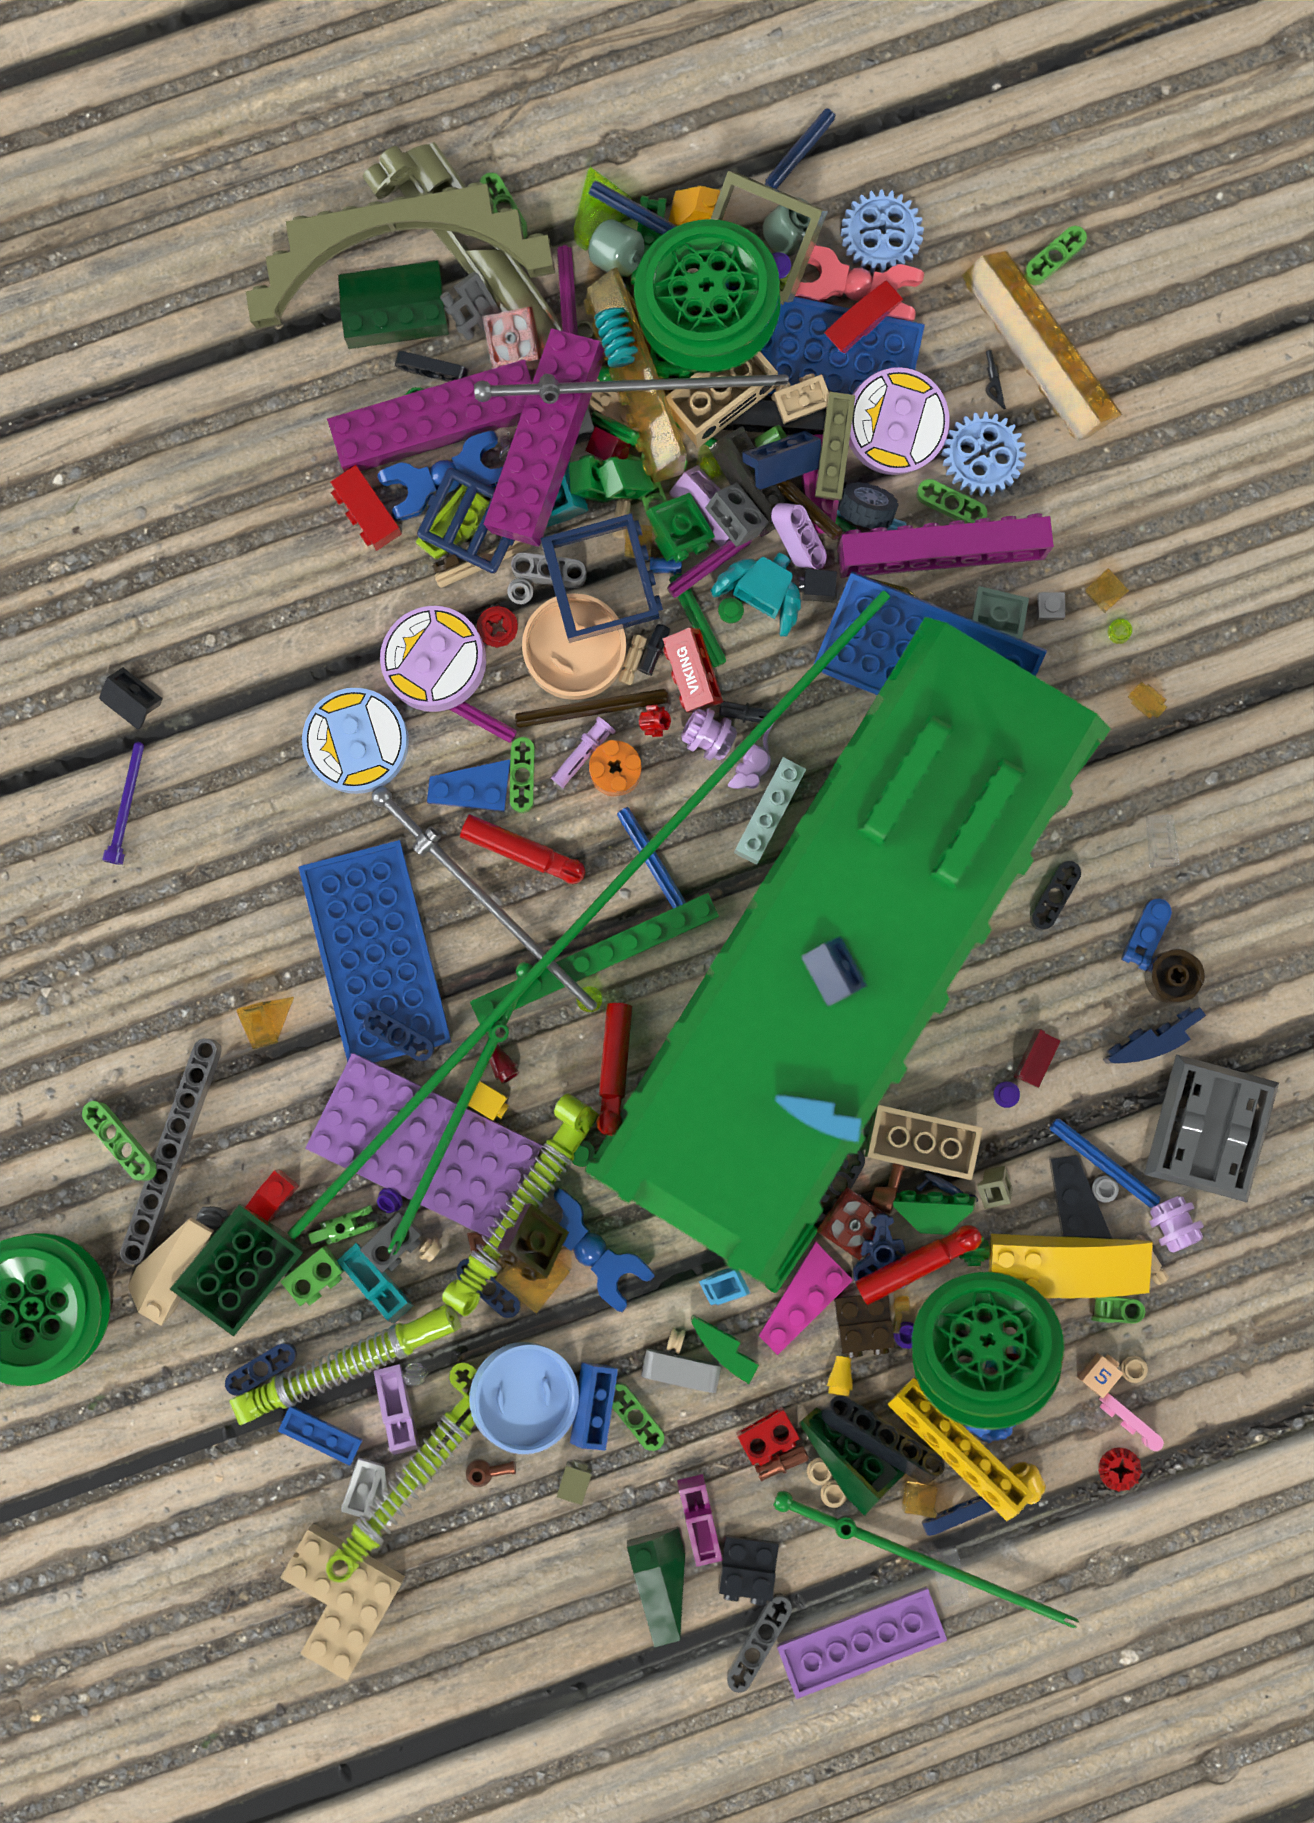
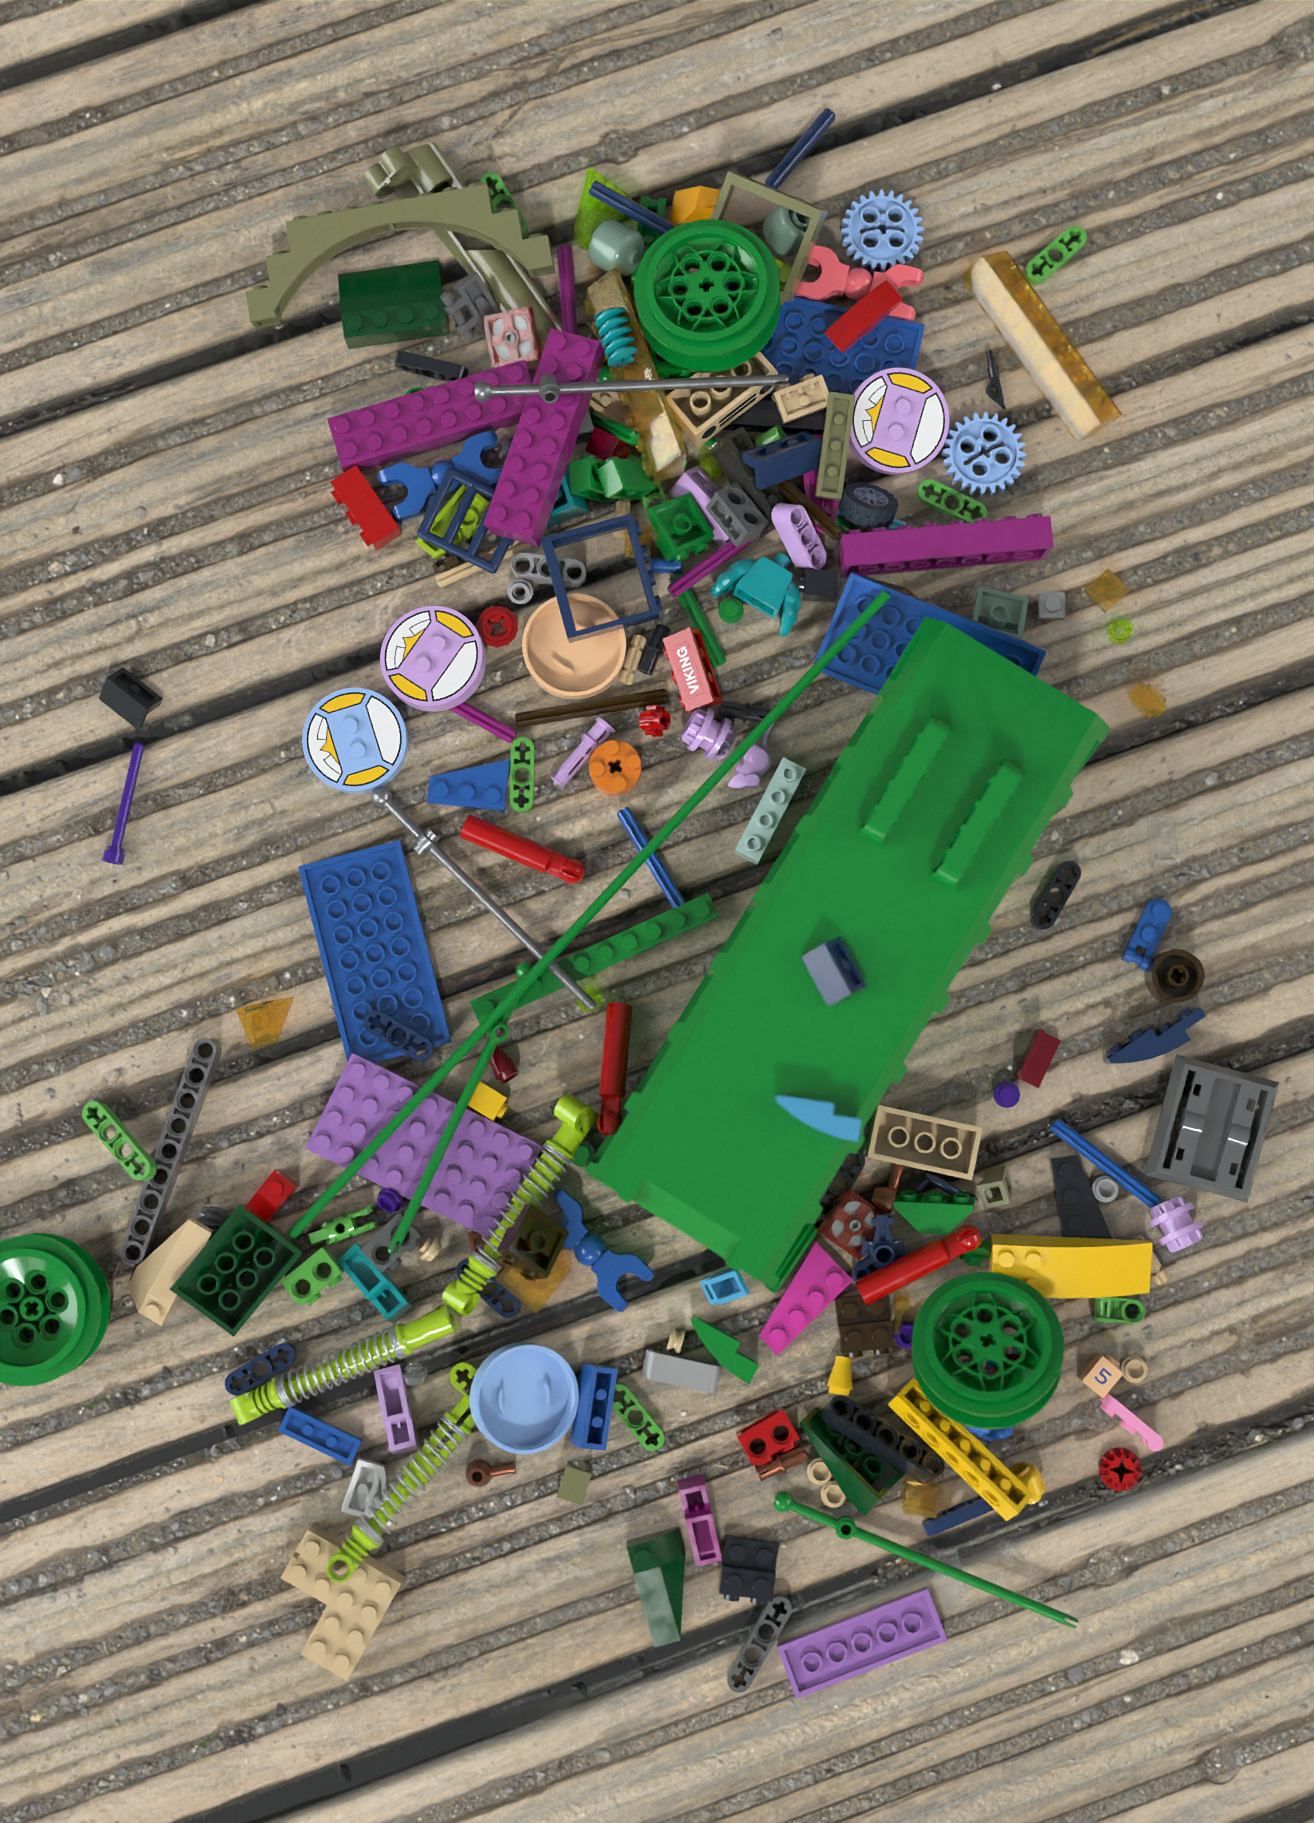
(783, 264): dark purple plate -> none

